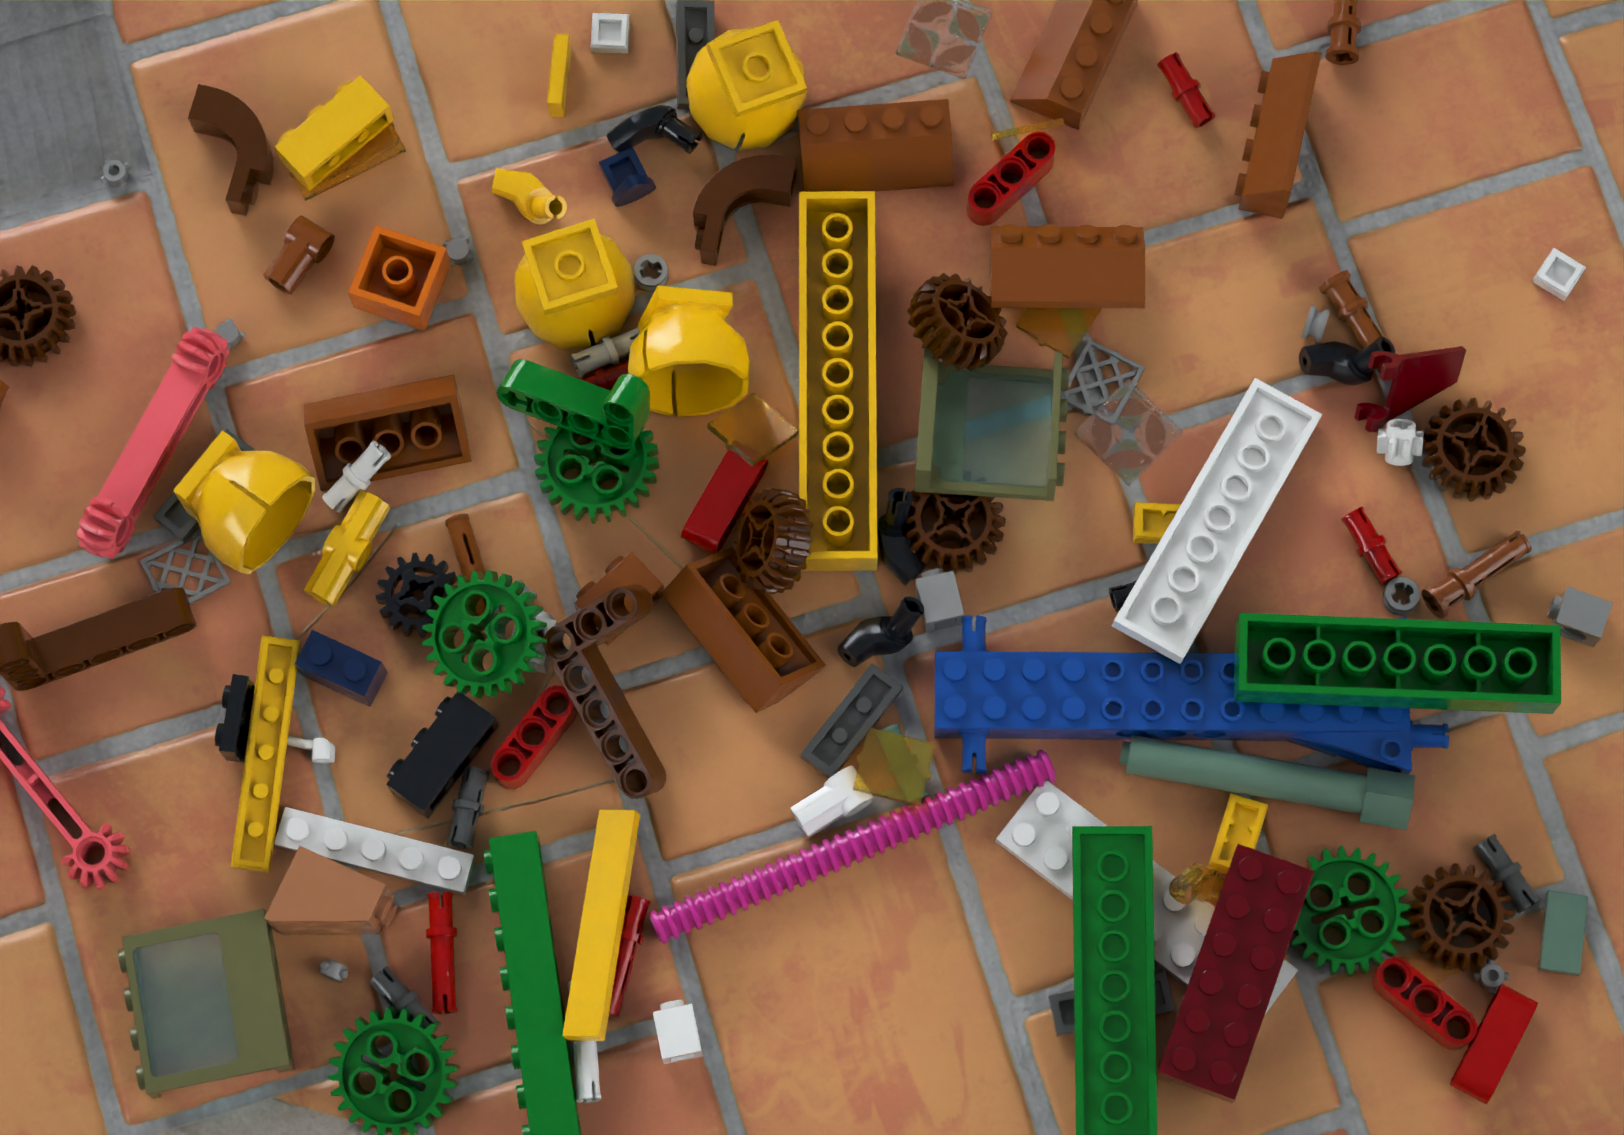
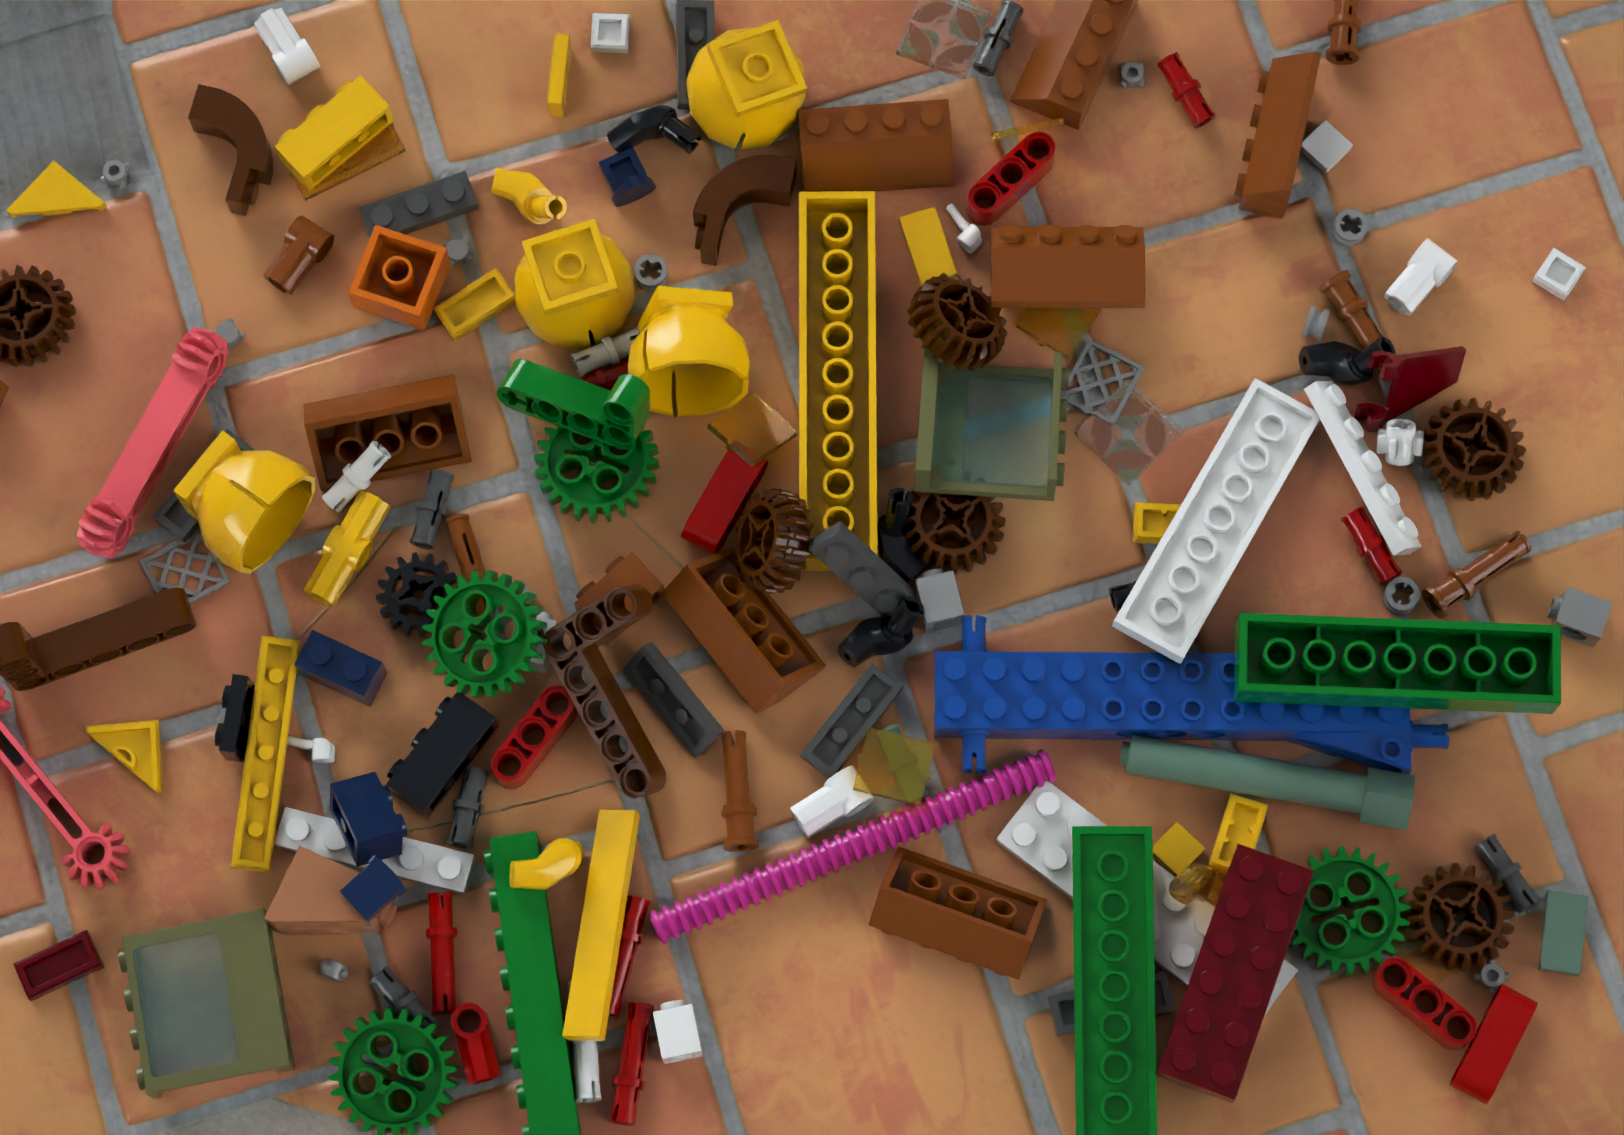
(54, 194): none -> yellow tile
(58, 965): none -> dark red tile
(135, 746): none -> yellow tile
(289, 52): none -> white piece
(367, 818): none -> dark blue brick
(373, 889): none -> dark blue tile
(422, 205): none -> dark grey plate
(431, 509): none -> dark grey pin
(475, 304): none -> yellow tile
(476, 1048): none -> red piece
(551, 866): none -> yellow arm
(633, 1052): none -> red pin
(673, 699): none -> dark grey plate
(739, 809): none -> dark orange pin
(860, 568): none -> dark grey plate
(927, 244): none -> yellow tile
(957, 912): none -> dark orange slope
(970, 238): none -> white hand
(988, 57): none -> dark grey pin
(1132, 74): none -> light grey piece
(1177, 849): none -> yellow tile
(1325, 146): none -> white tile
(1352, 216): none -> light grey bush
(1363, 467): none -> white plate
(1425, 270): none -> white piece

